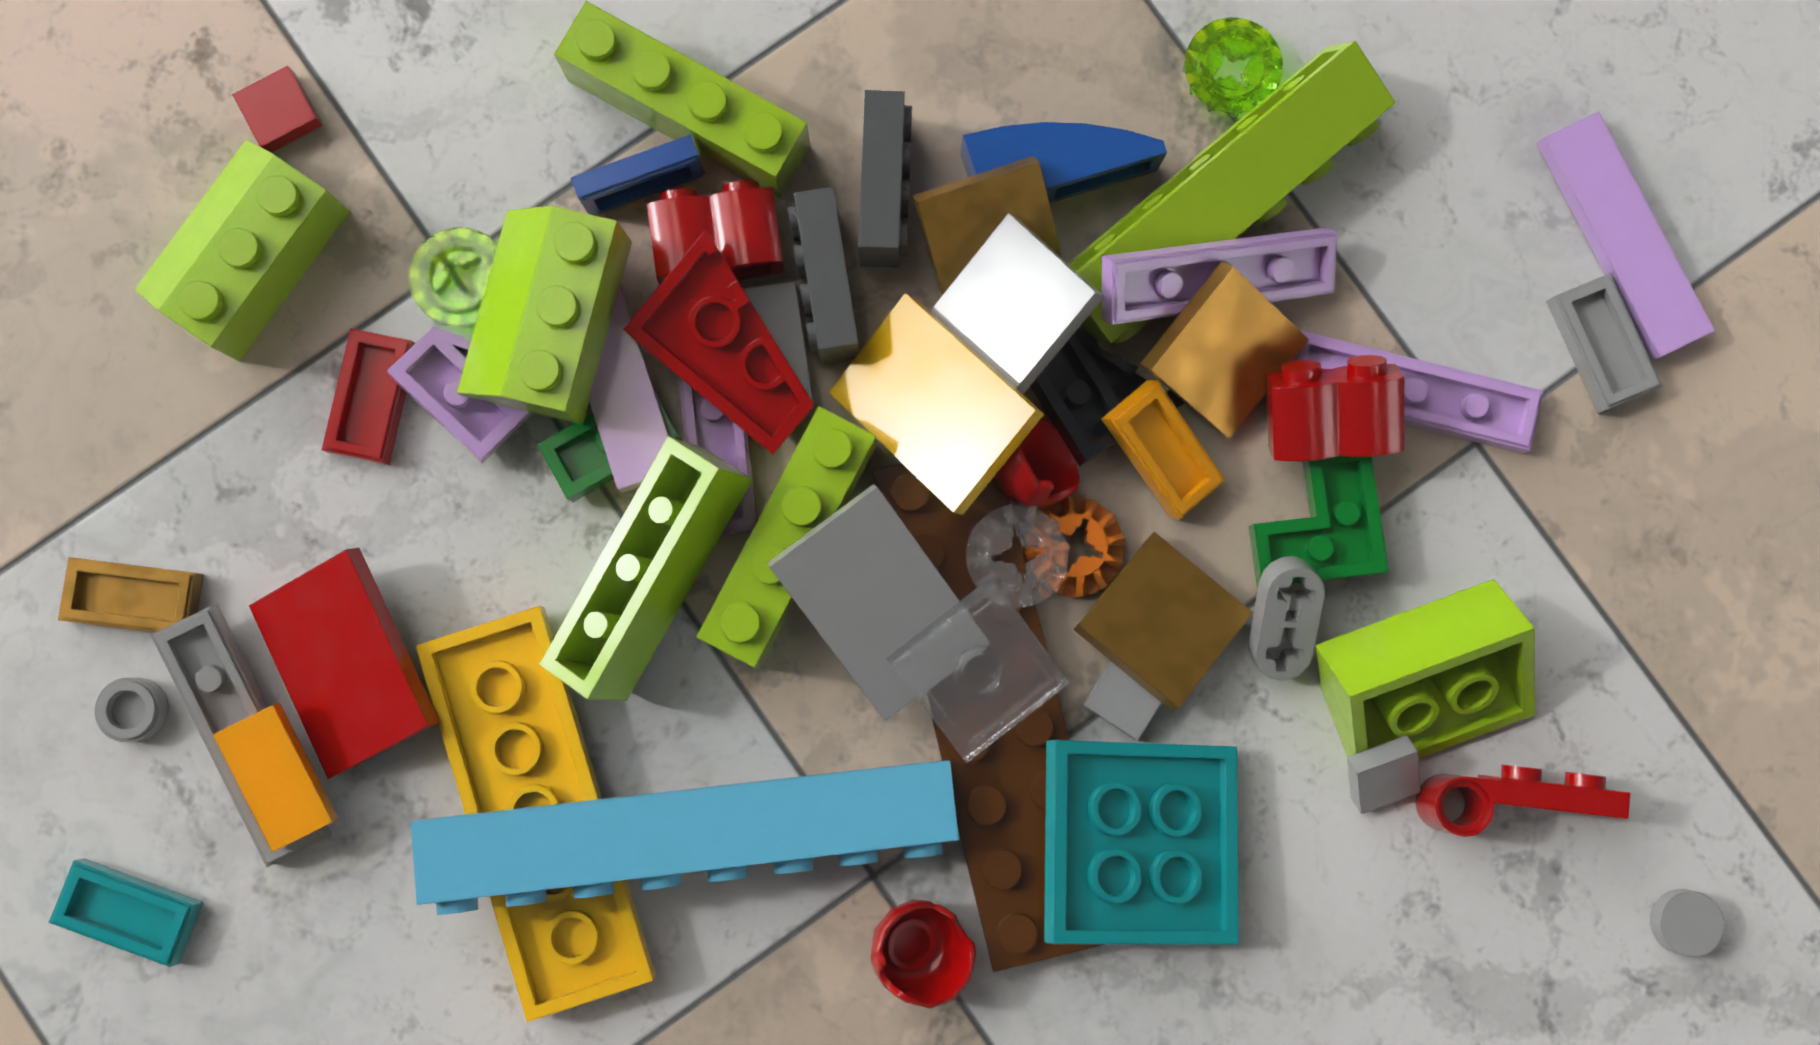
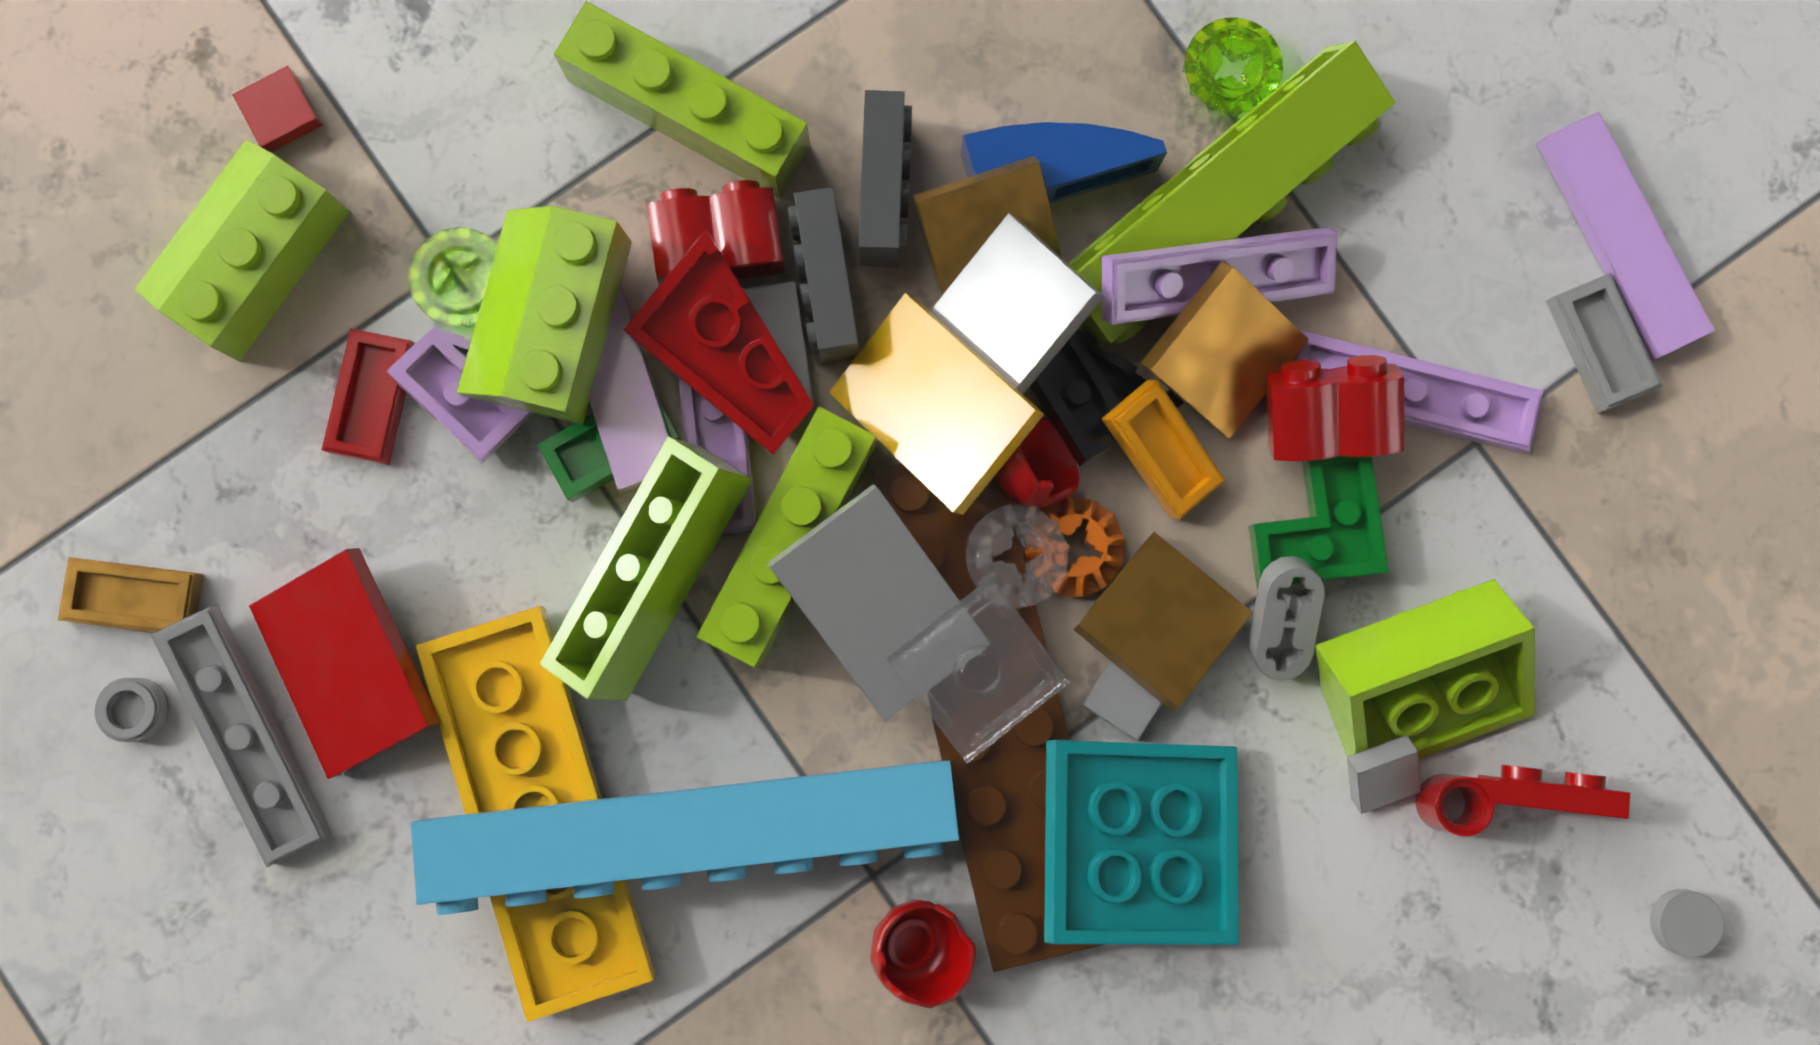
(126, 912): teal tile -> none
(275, 776): light orange tile -> none
(638, 176): blue tile -> none

